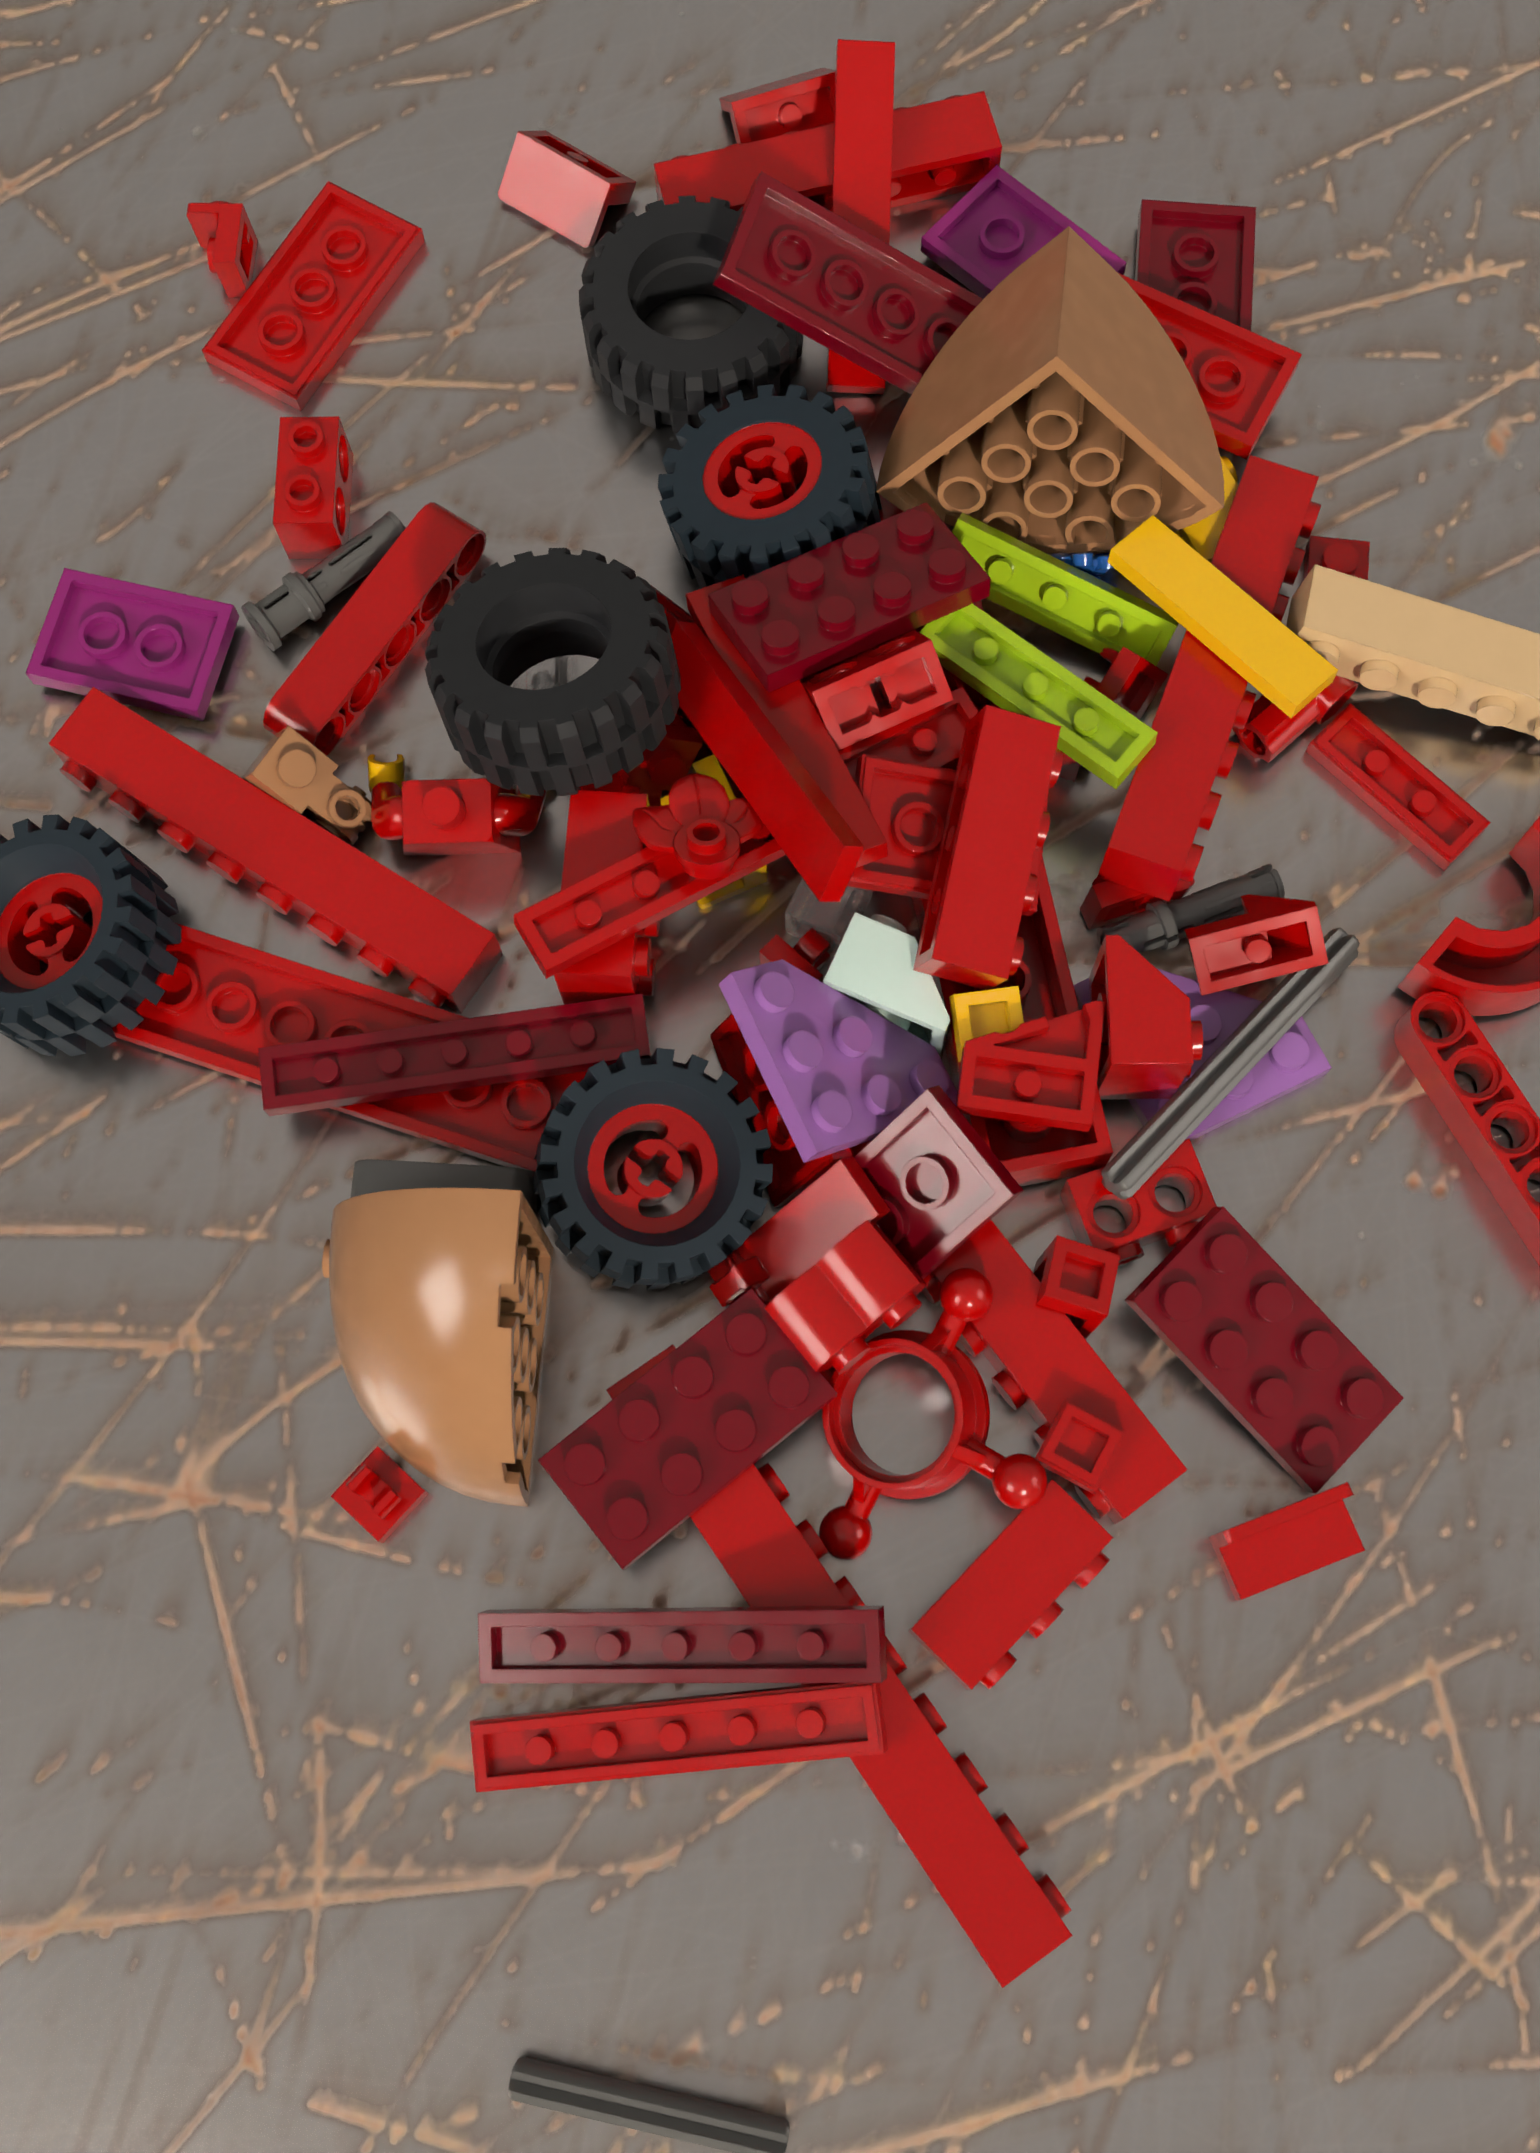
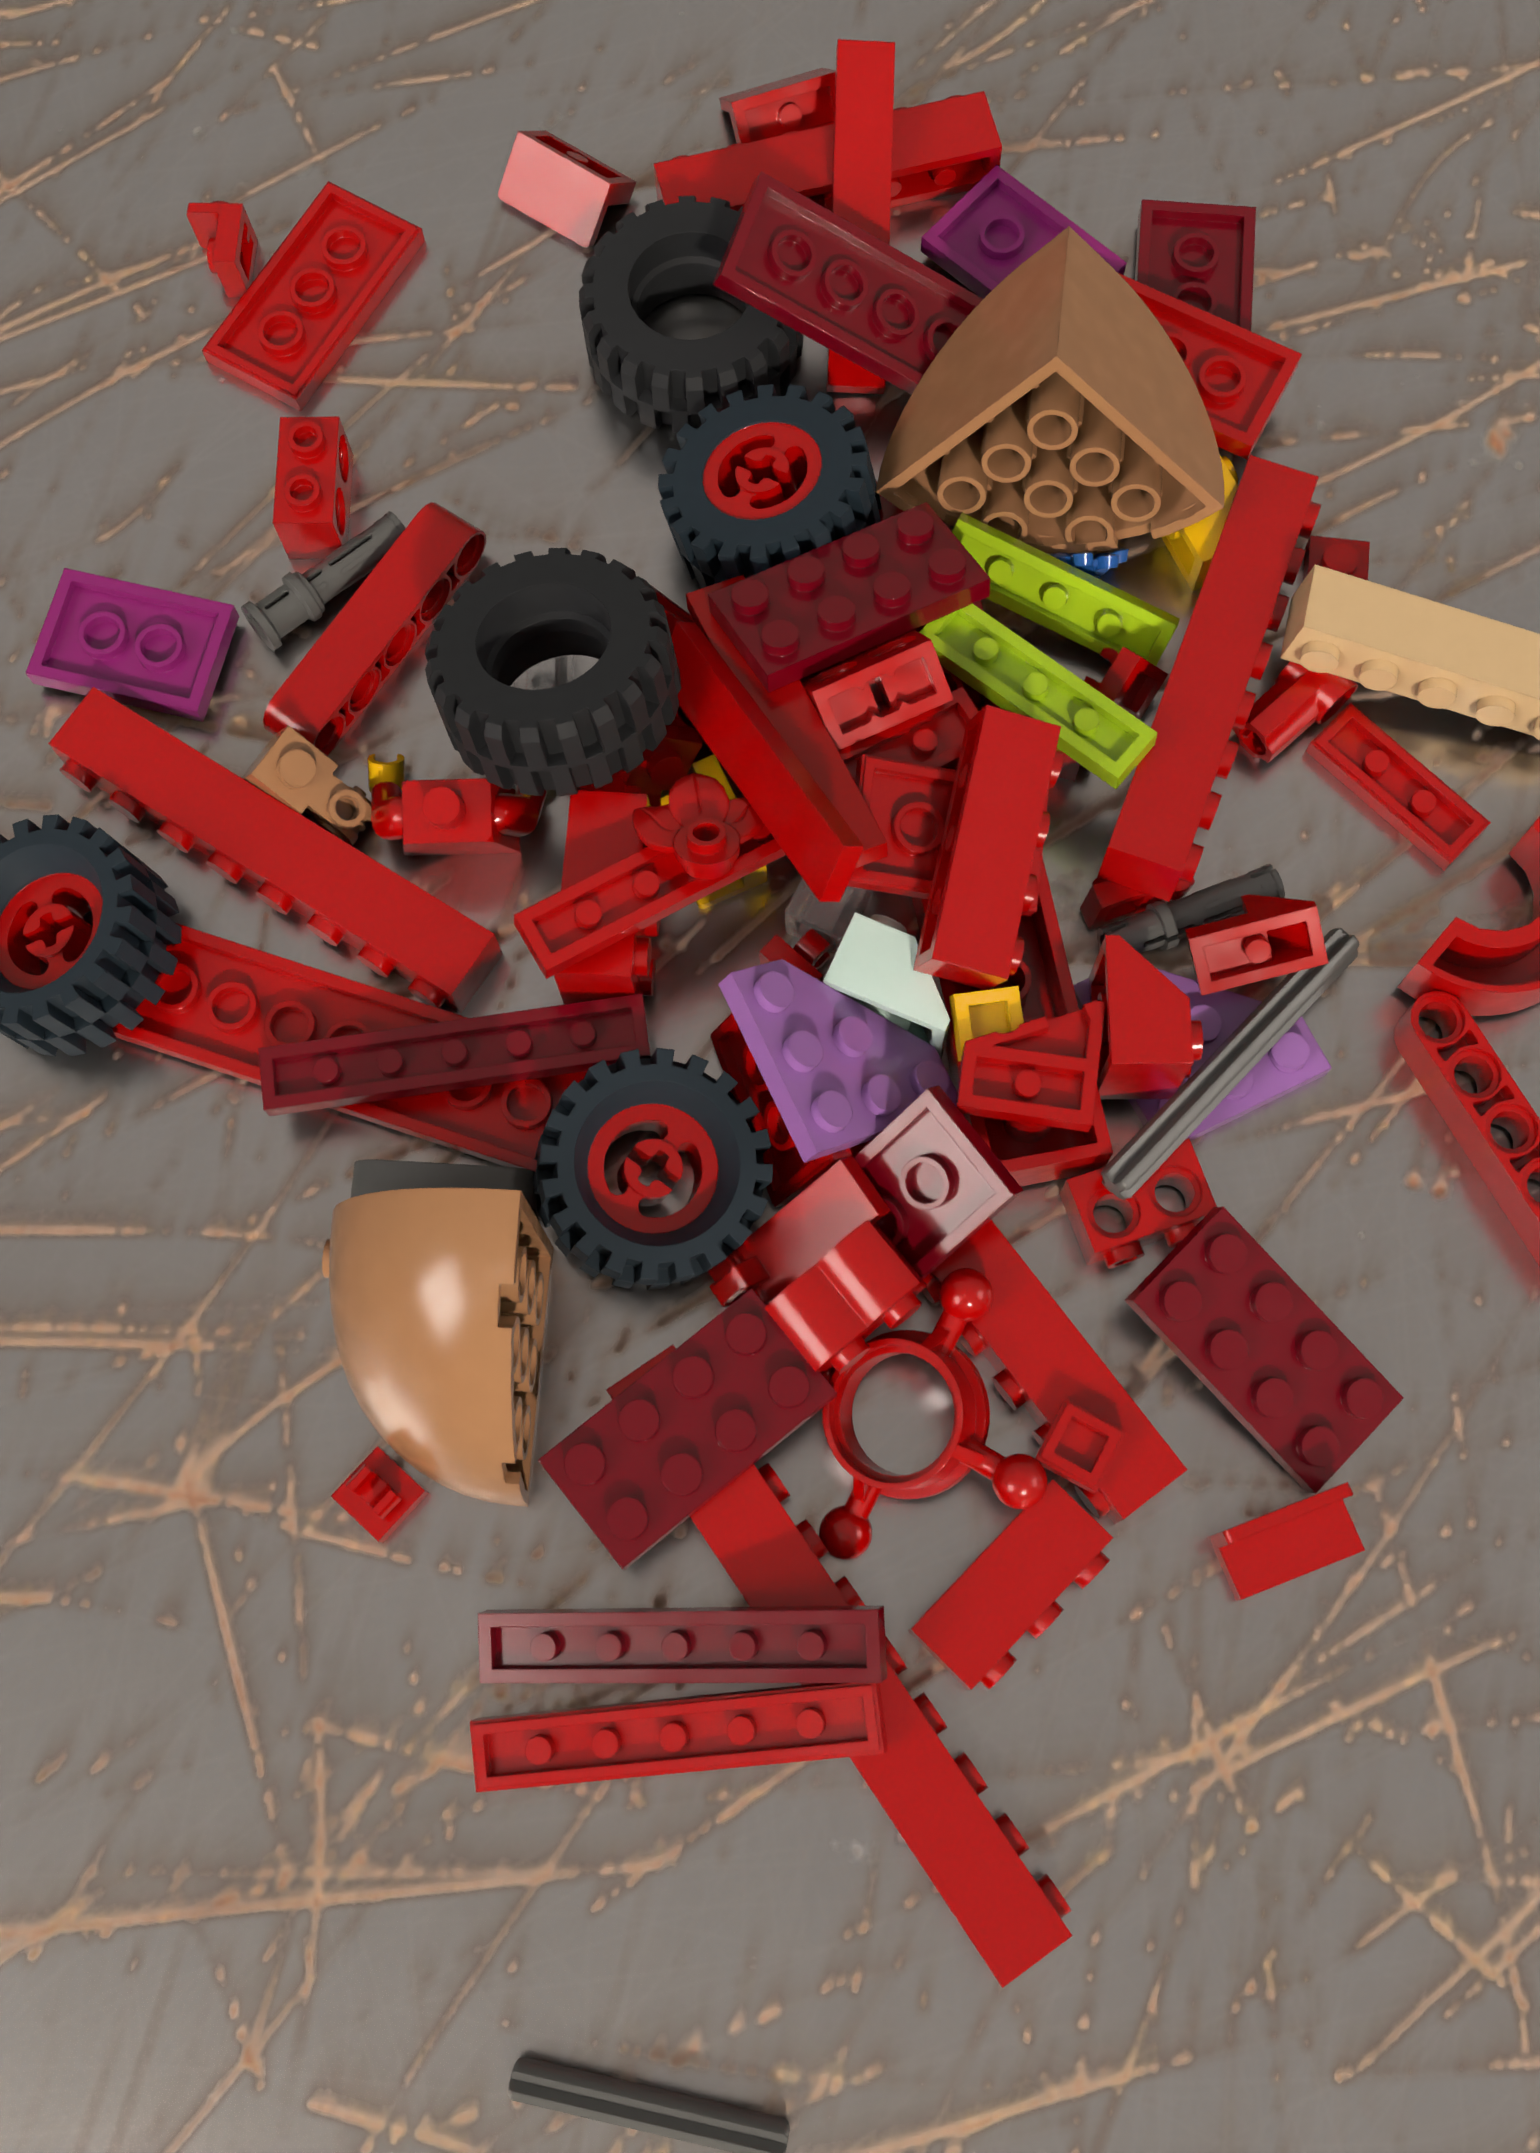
(1077, 1281): red panel -> none
(1222, 616): yellow tile -> none

